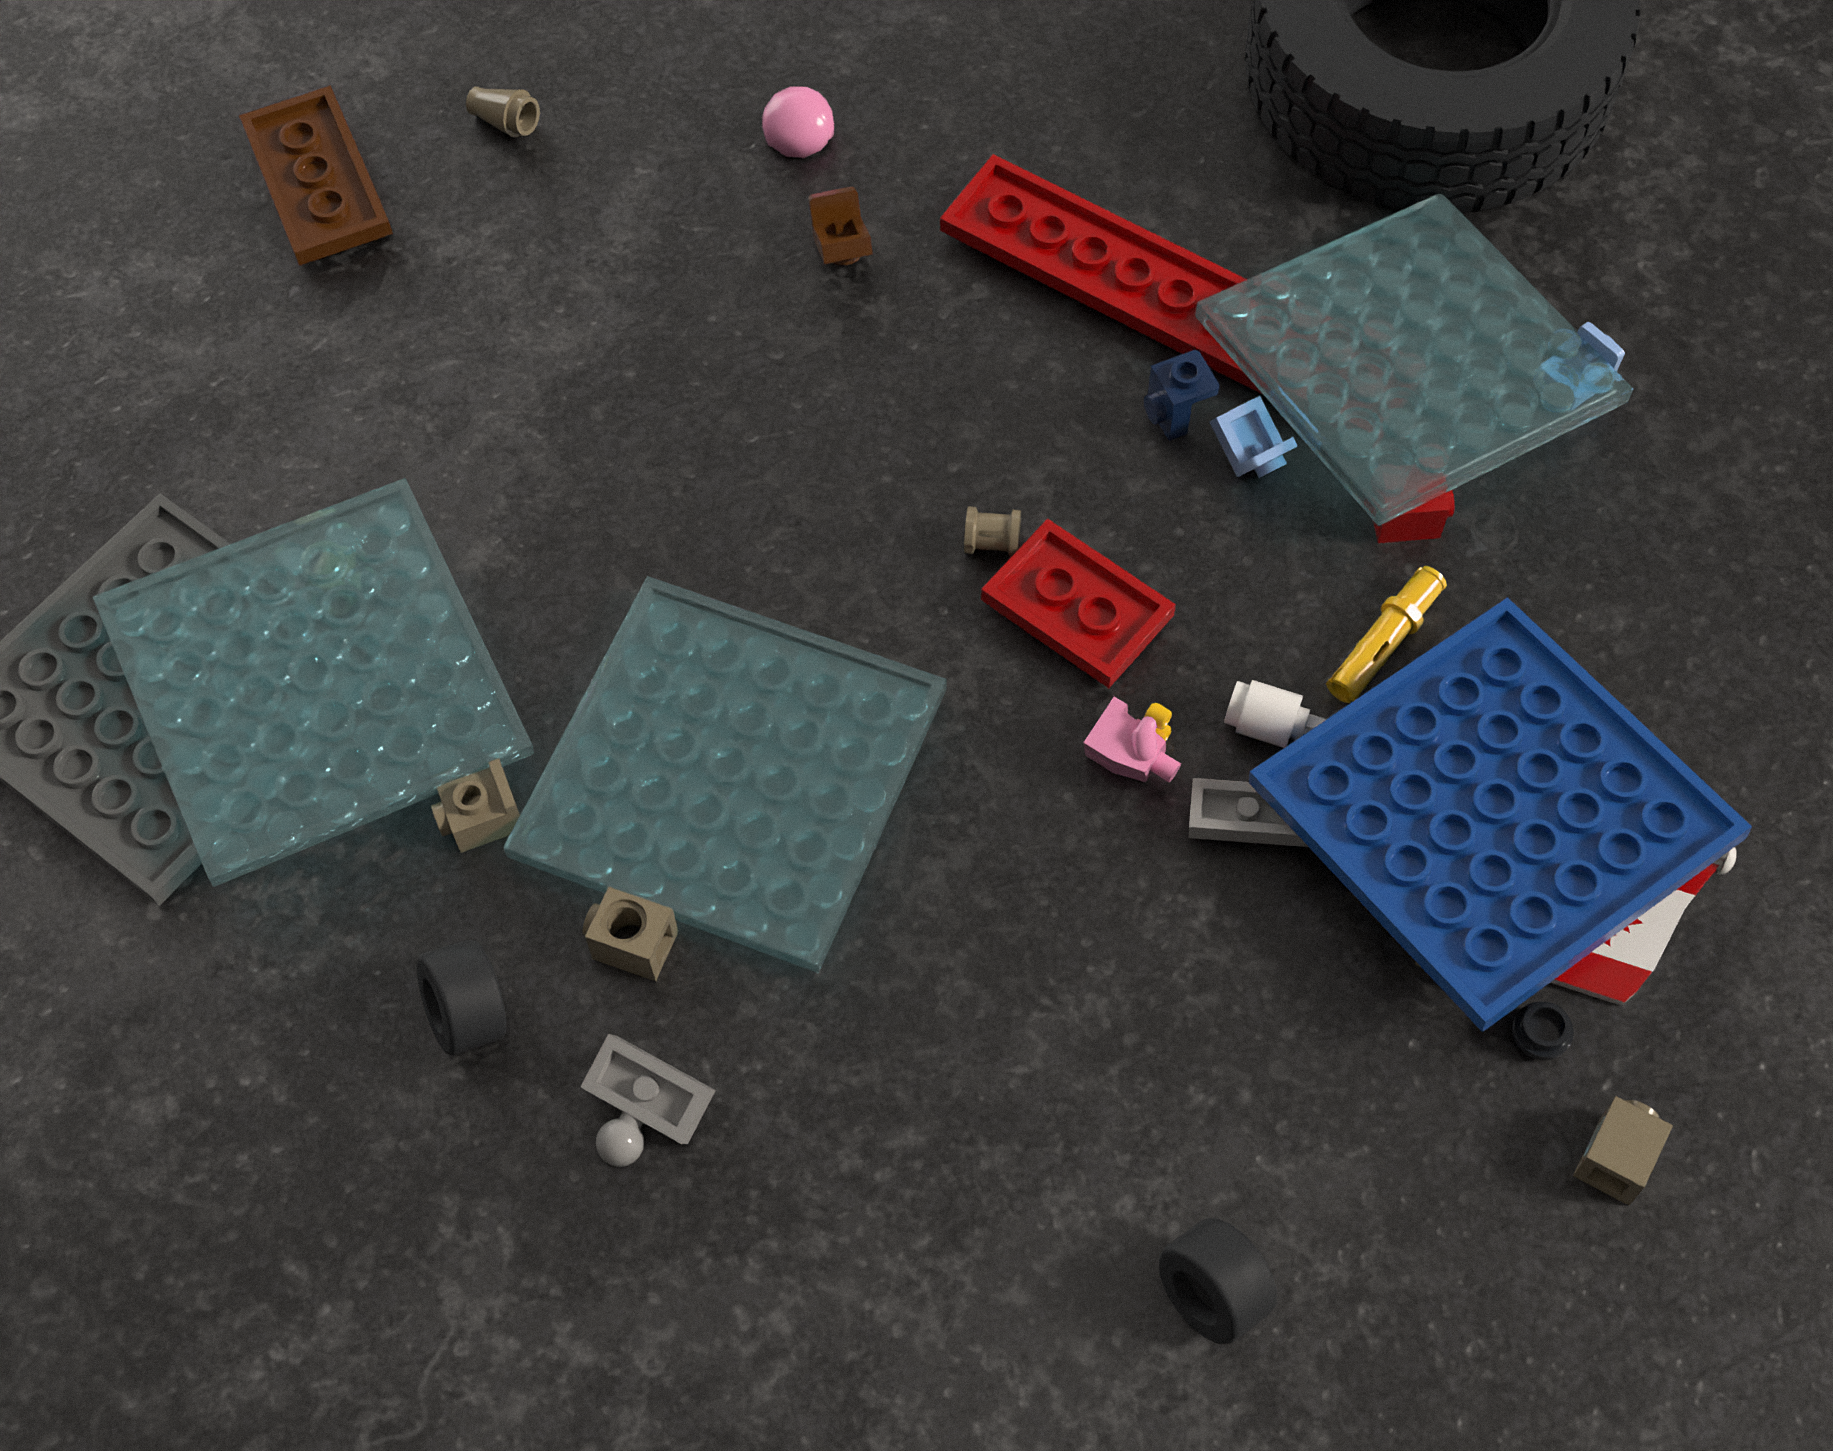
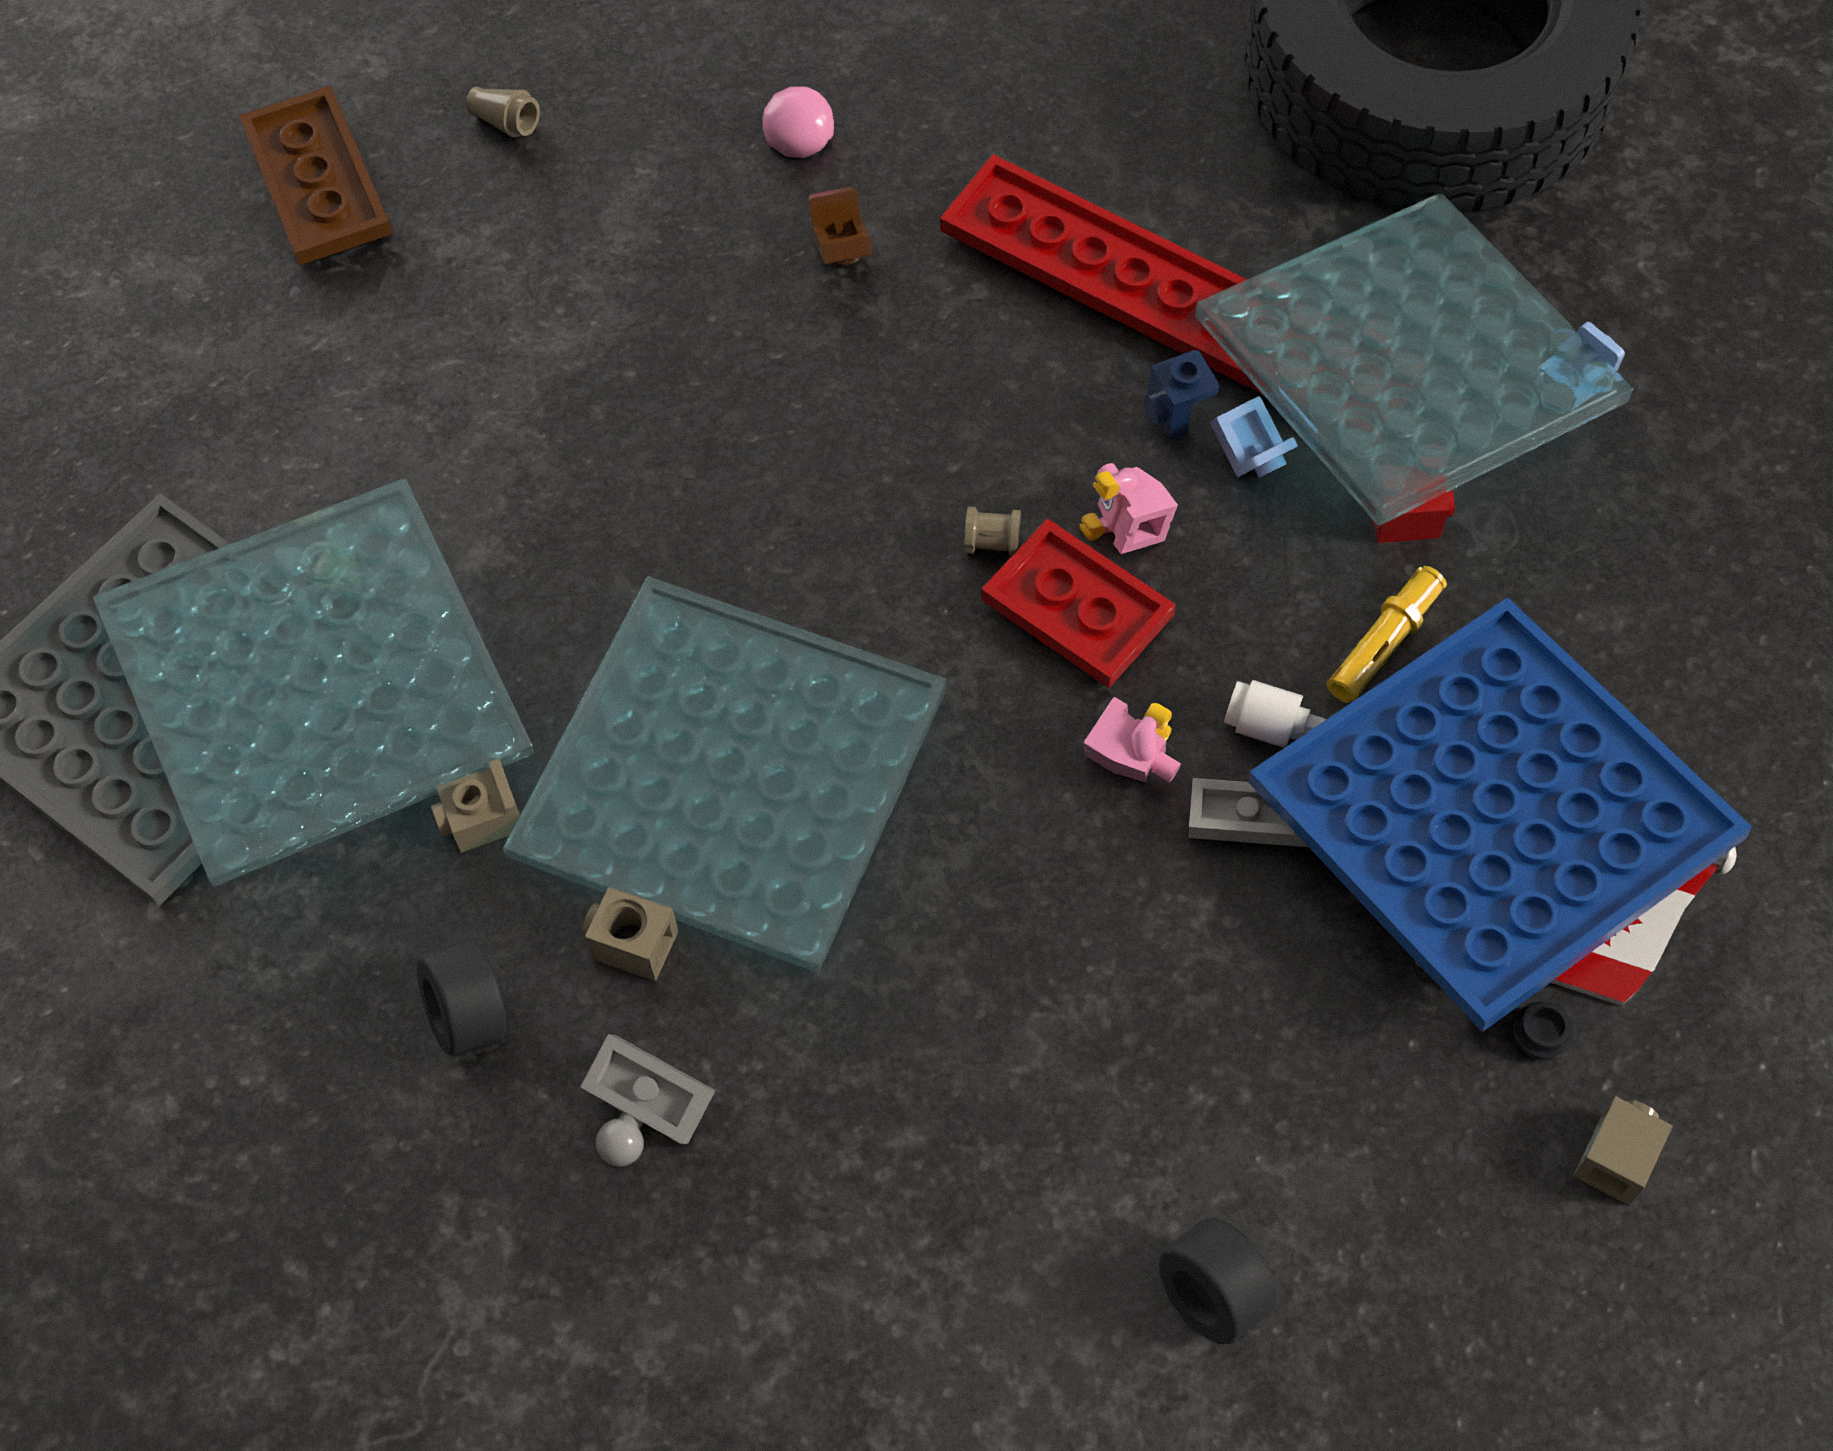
(1132, 508): none -> bright pink piece

